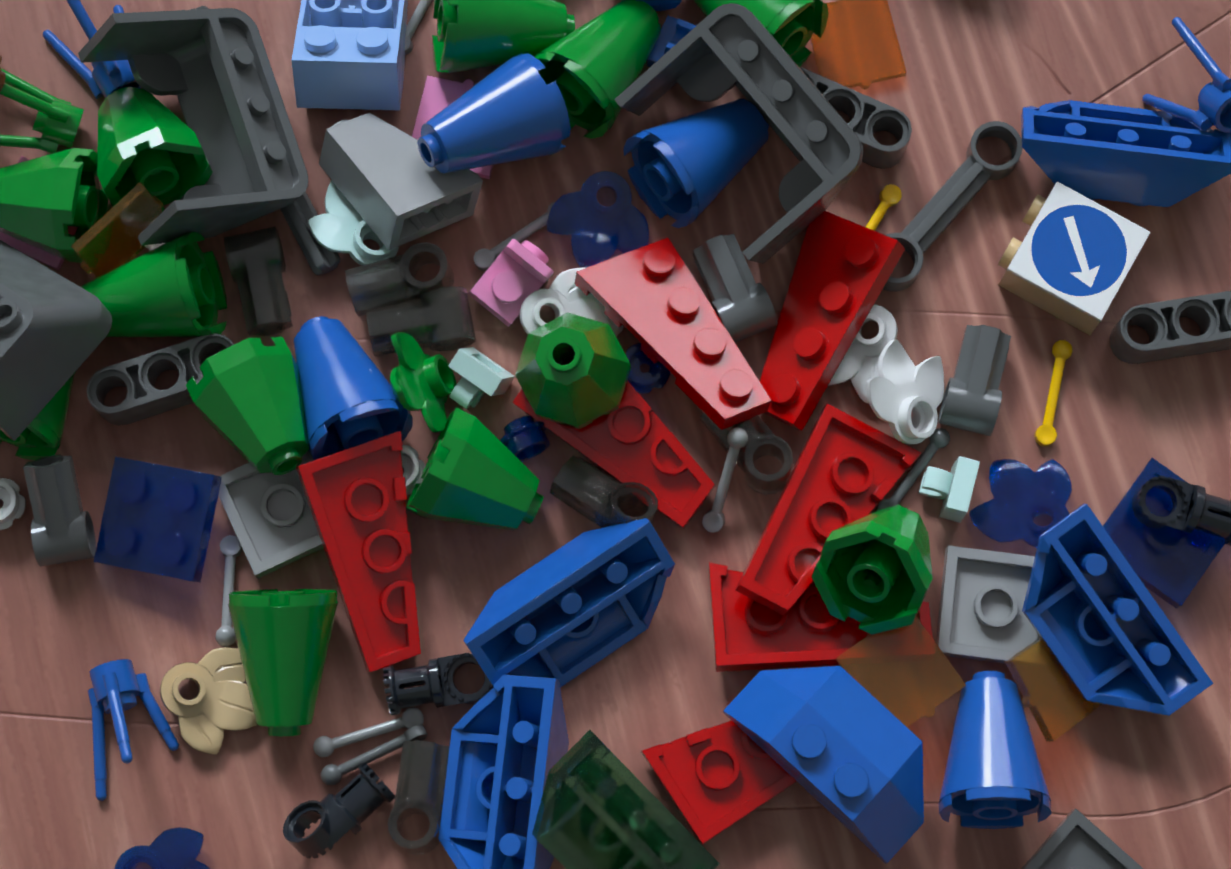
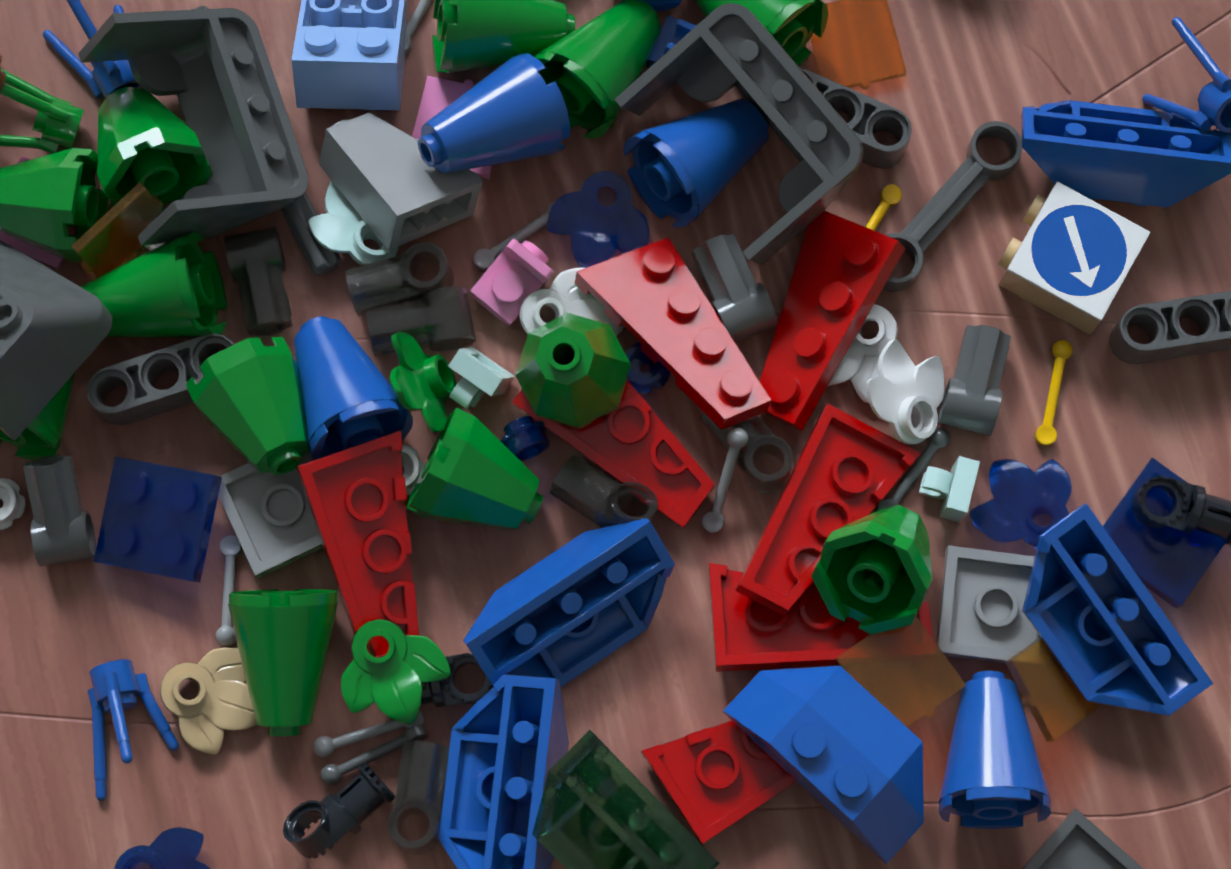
(394, 678): none -> green plate

